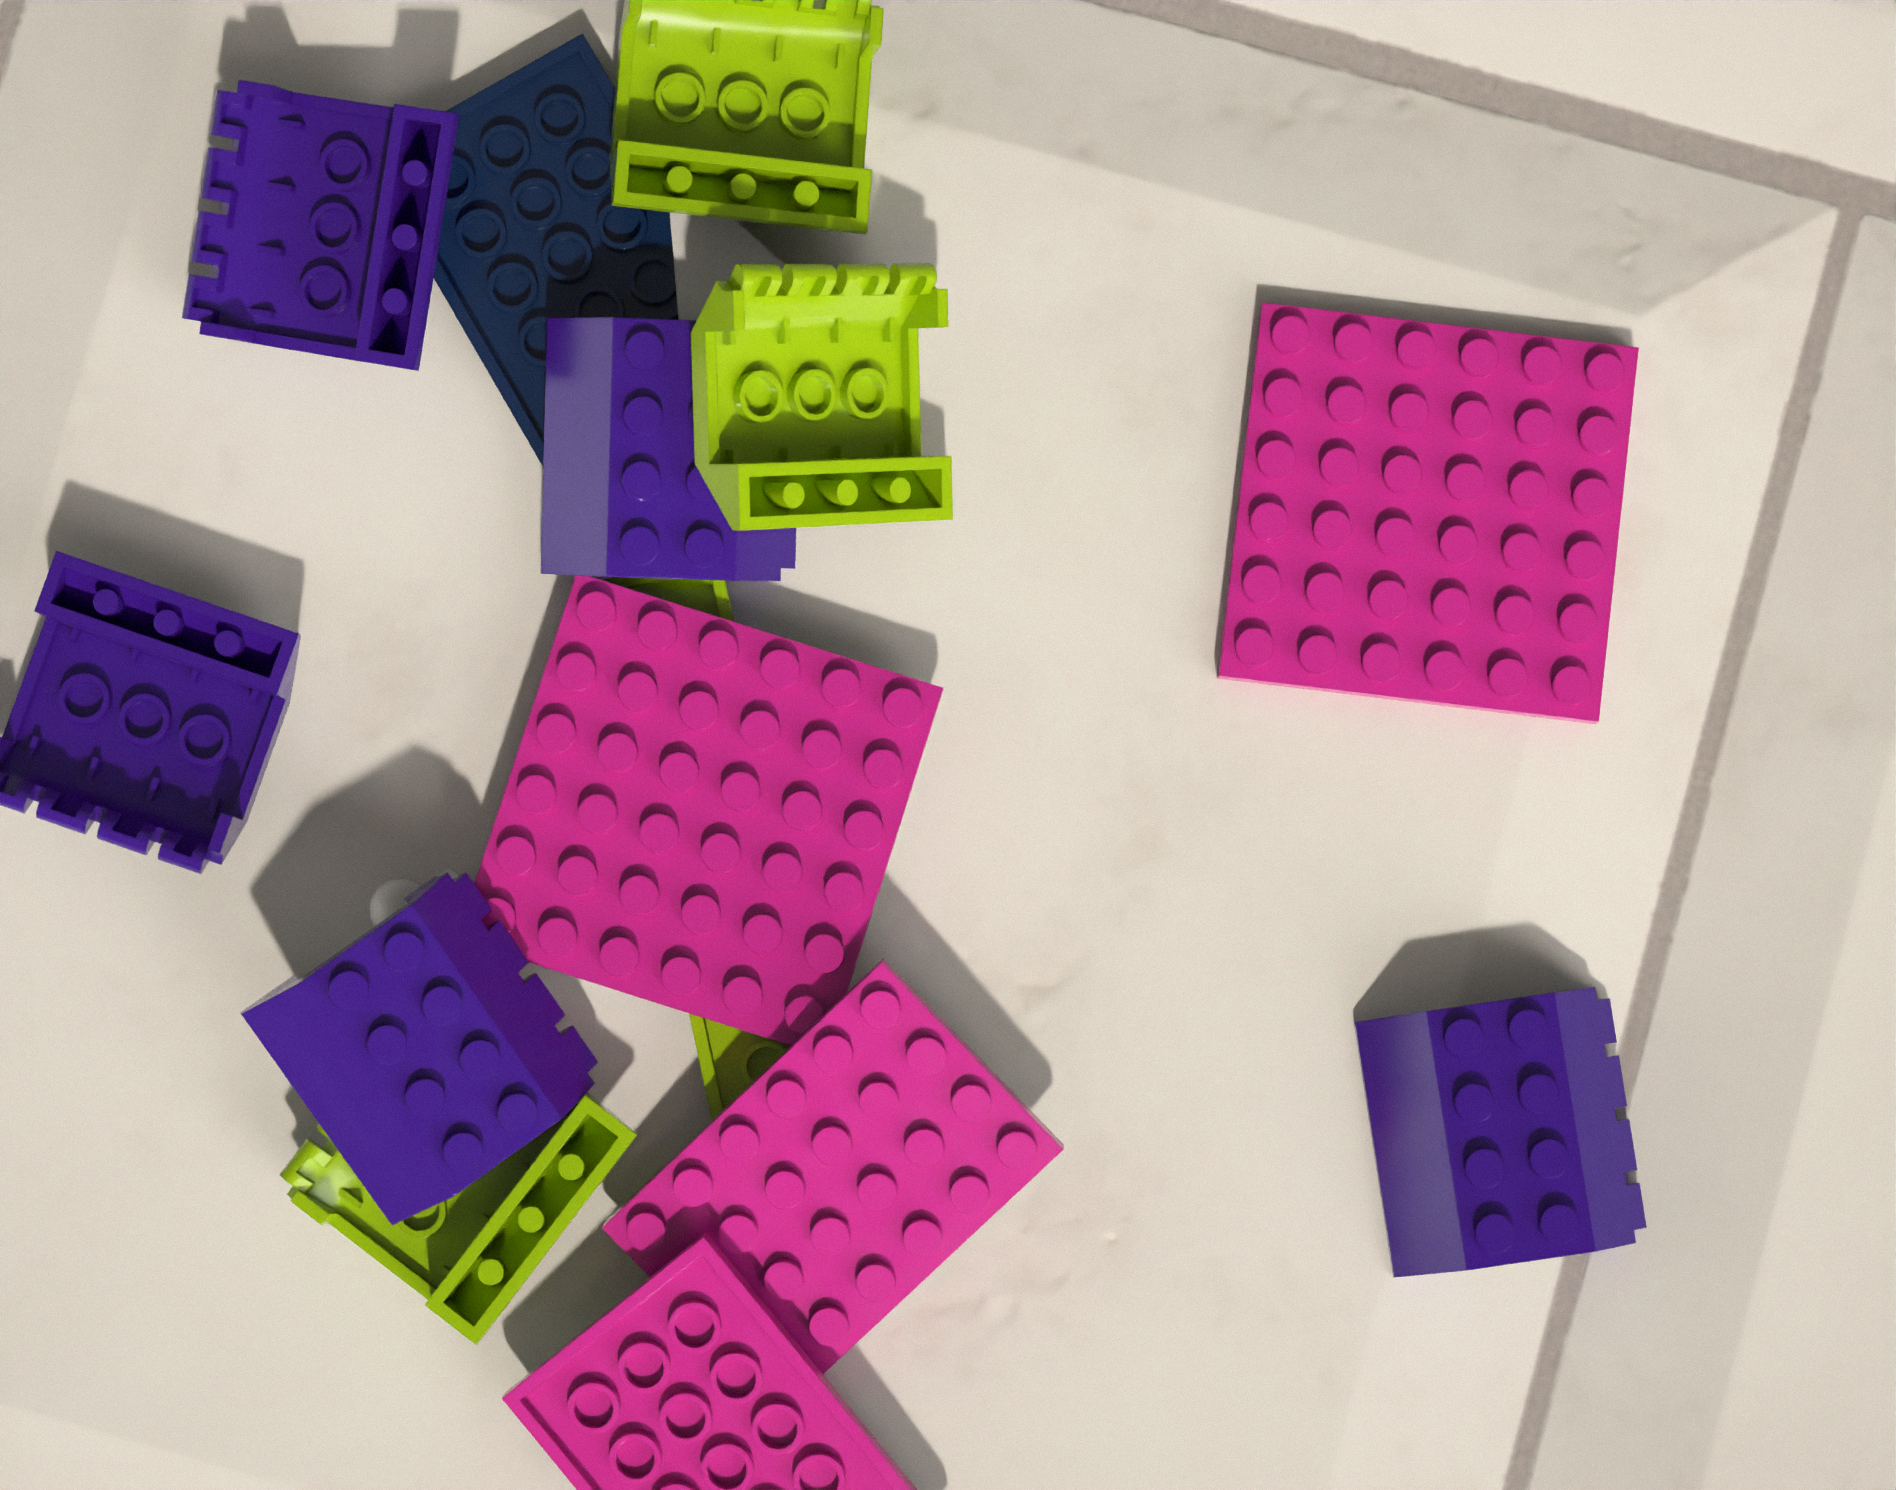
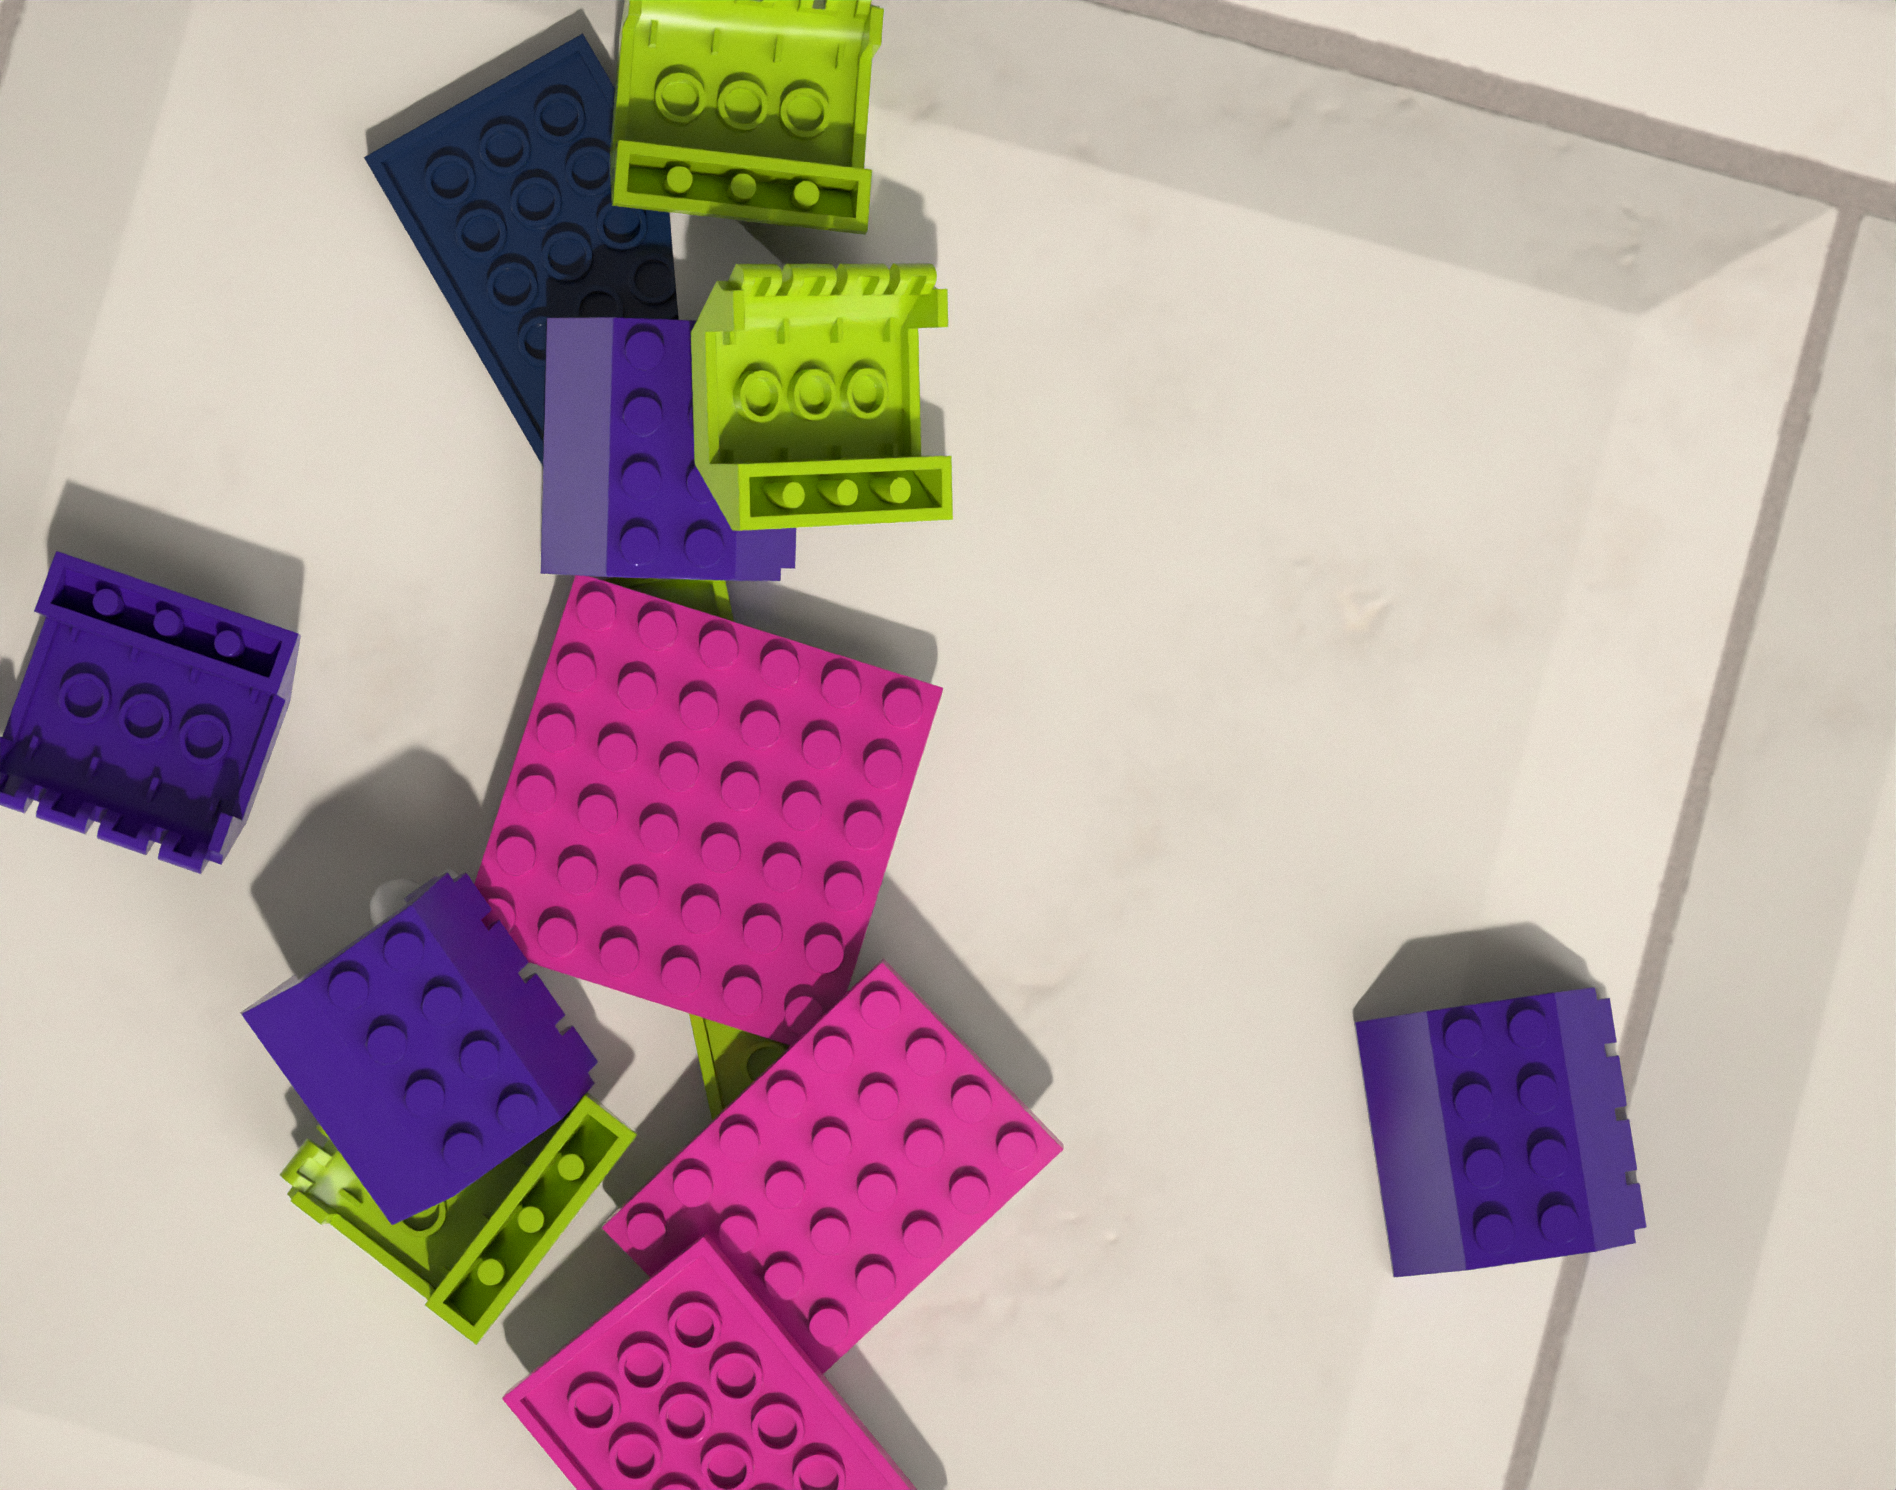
(321, 224): dark purple slope -> none
(1428, 513): dark pink plate -> none

